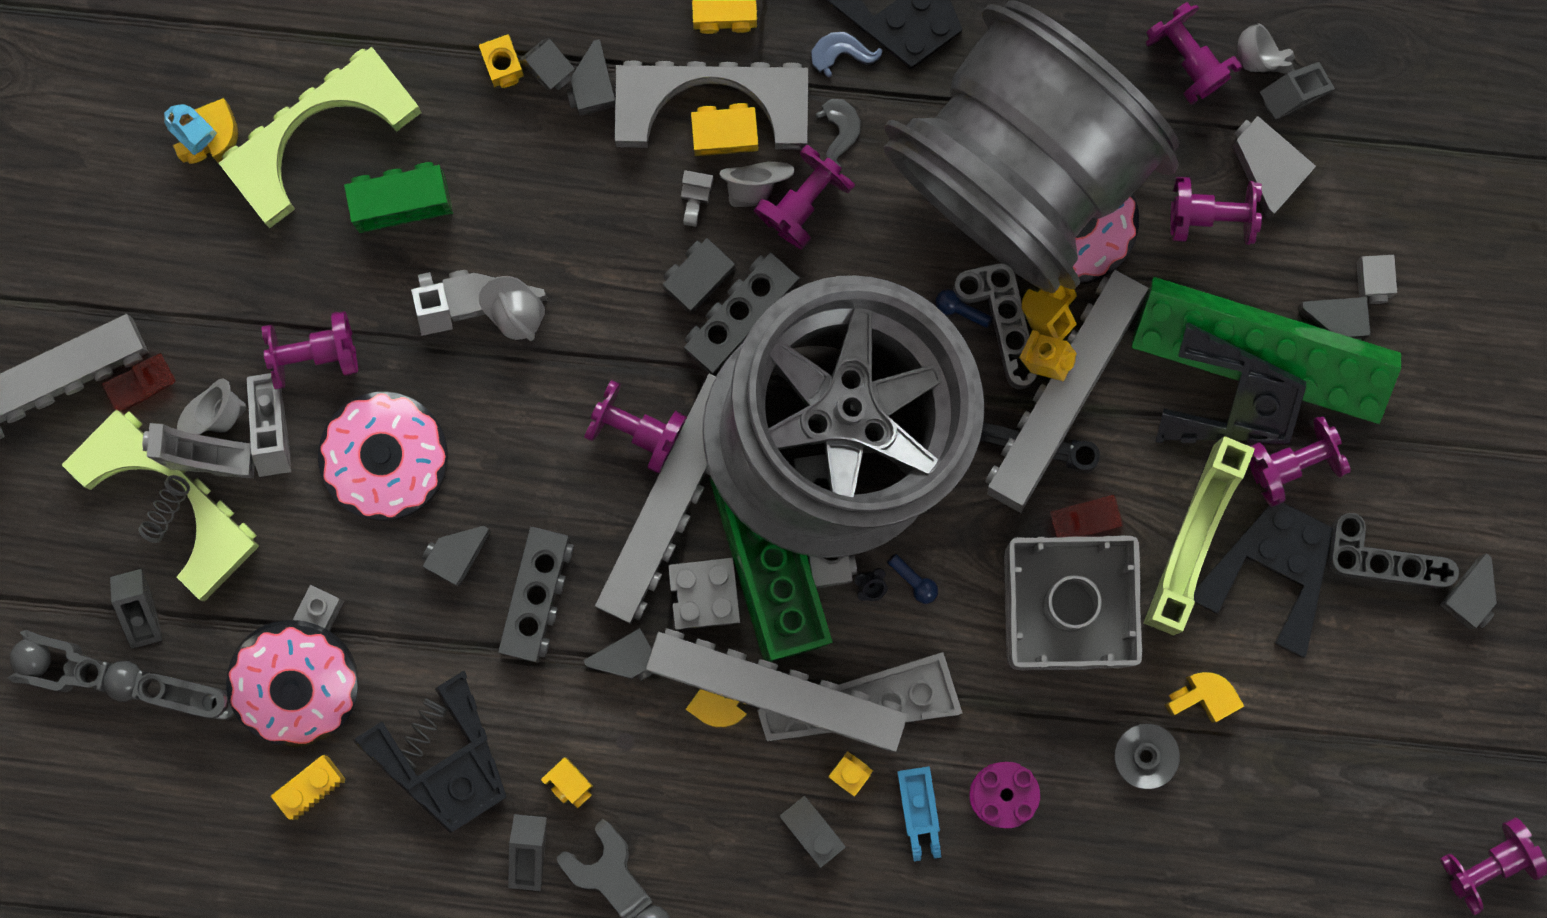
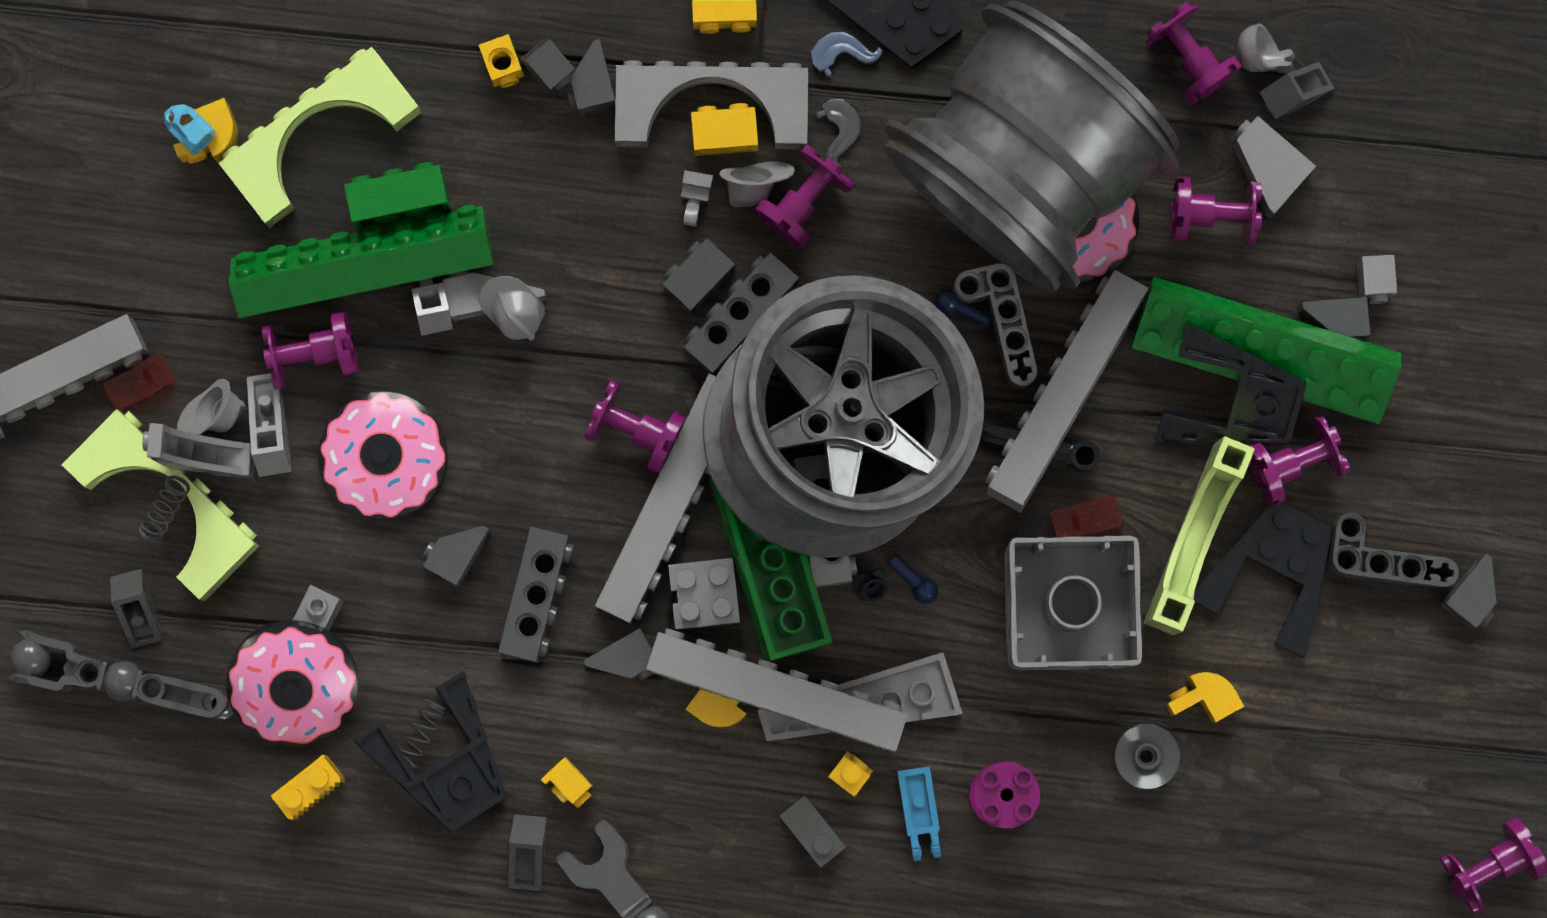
(360, 261): none -> green brick
(1048, 356): yellow brick -> none
(1050, 311): yellow brick -> none

